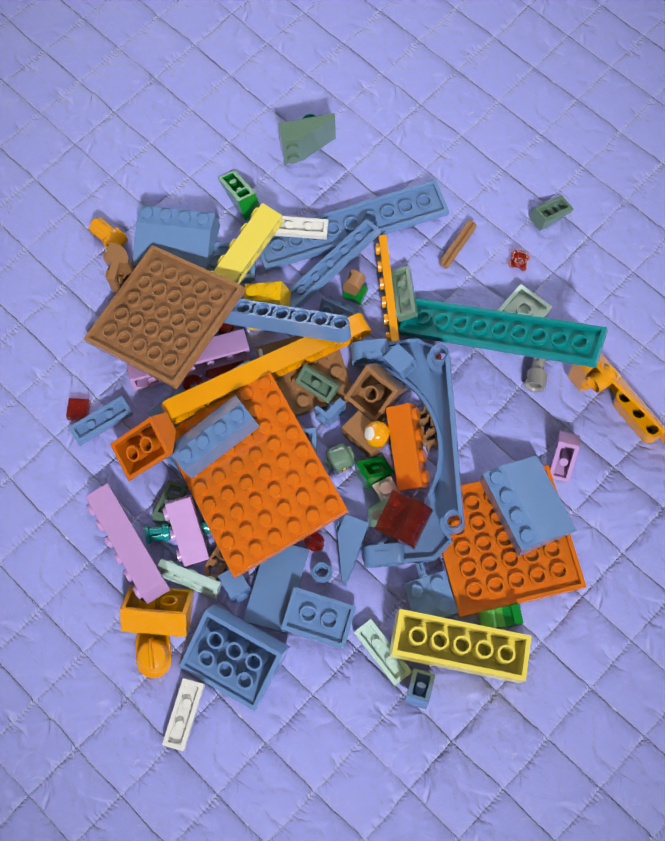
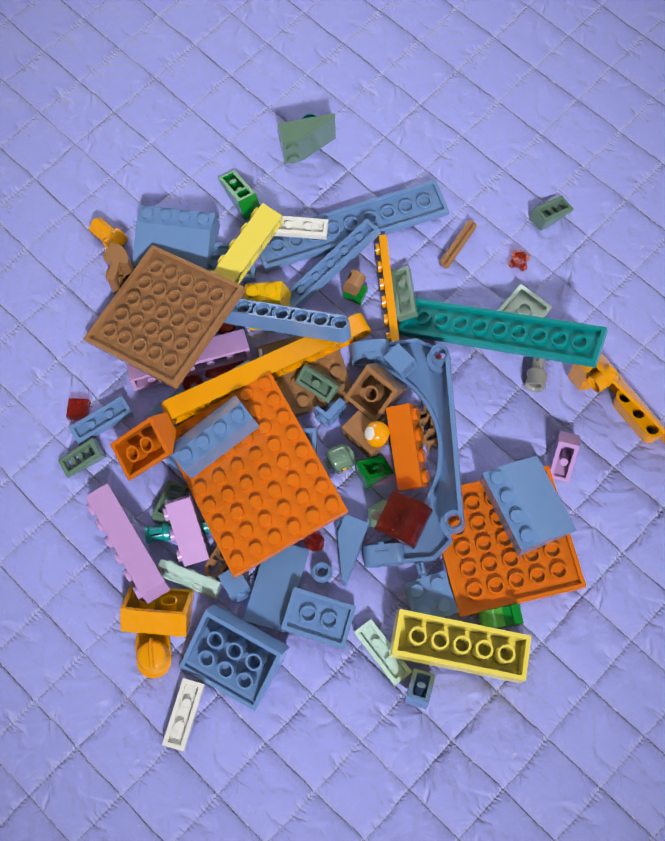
(85, 447): none -> sand green slope
(334, 306): medium blue hinge -> none
(384, 488): white plate -> none

